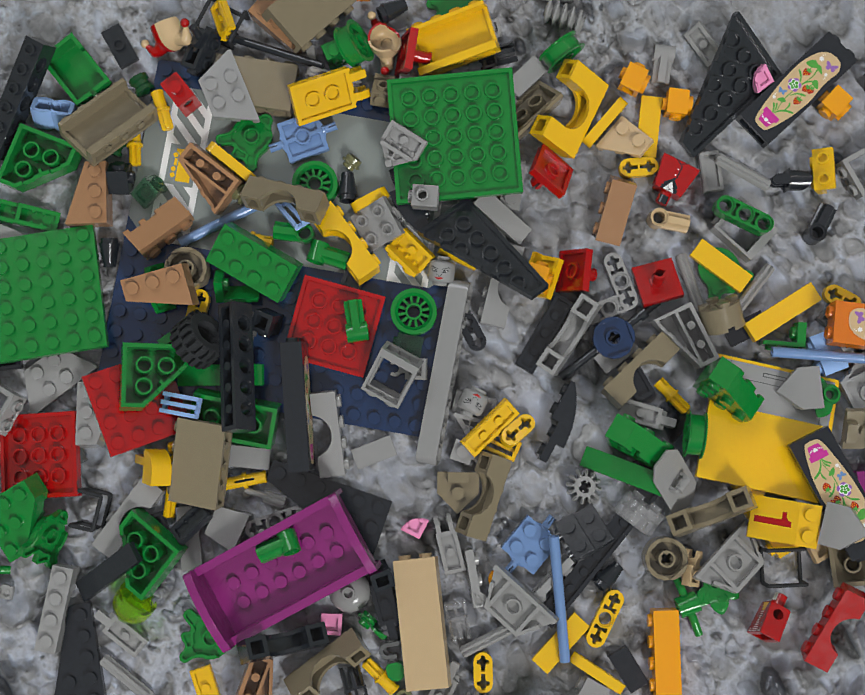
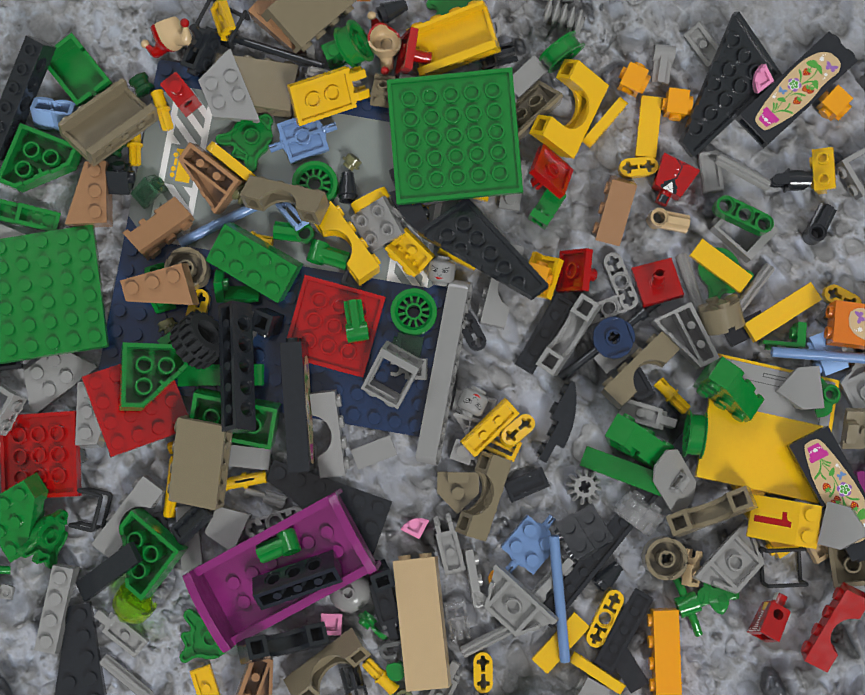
(109, 251): black cone -> none
(120, 46): black plate -> none
(156, 467): yellow brick -> none
(166, 402): light blue tile -> none
(167, 325): none -> olive plate
(297, 579): none -> black brick
(401, 145): light grey slope -> none
(424, 197): light grey brick -> none
(503, 218): light grey tile -> none
(526, 484): none -> black tile
(545, 209): none -> green bracket
(624, 630): none -> black tile
(625, 139): tan wing -> none

